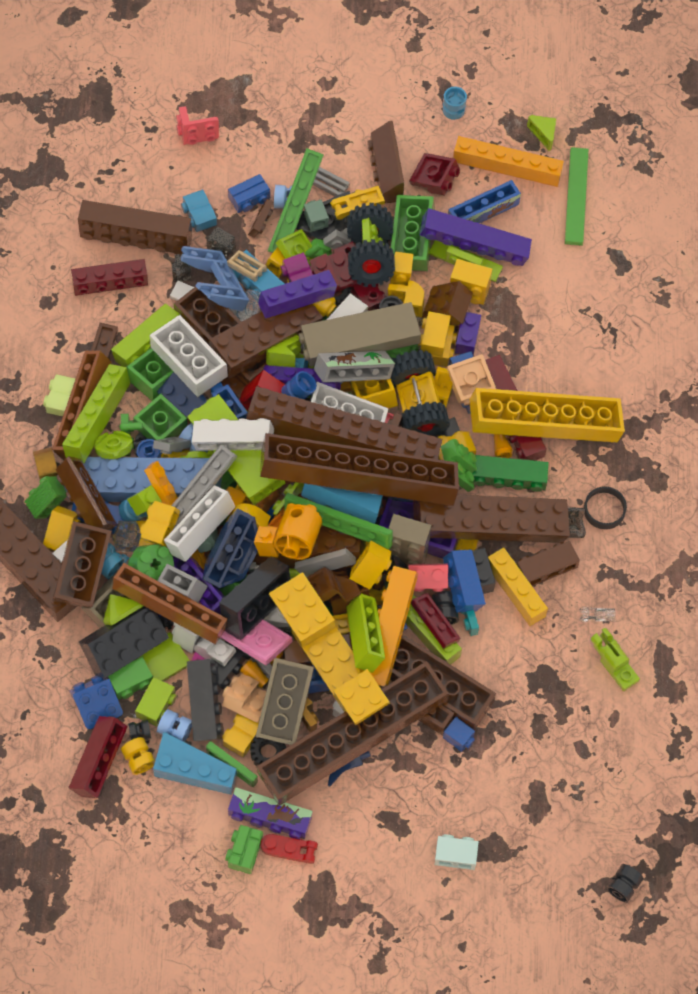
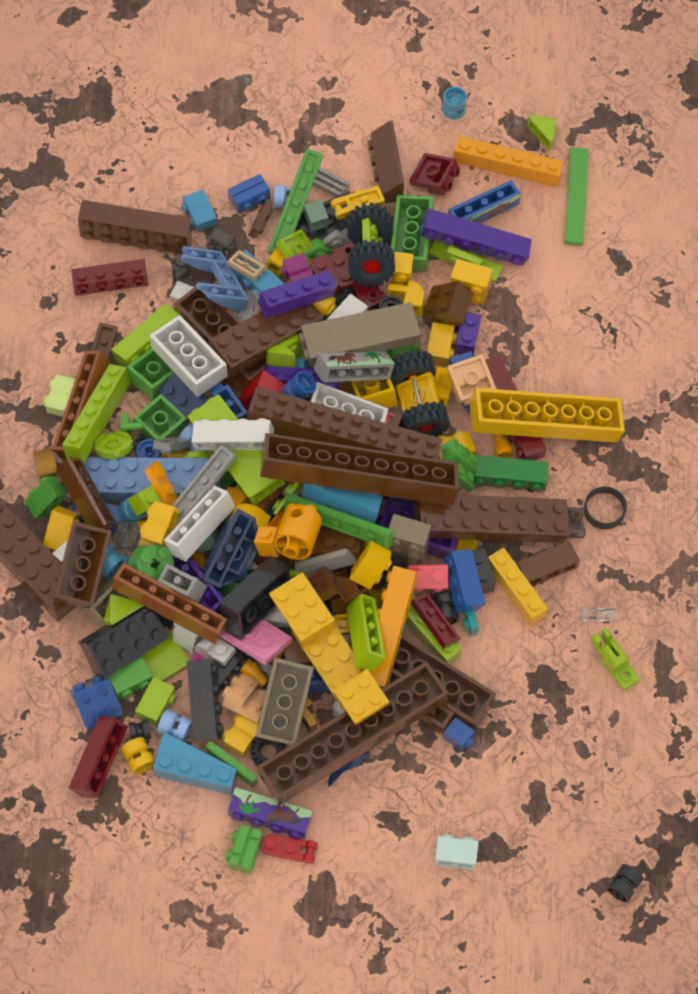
(196, 130): coral bracket -> none
(435, 333): yellow brick -> none
(452, 429): black tile -> none

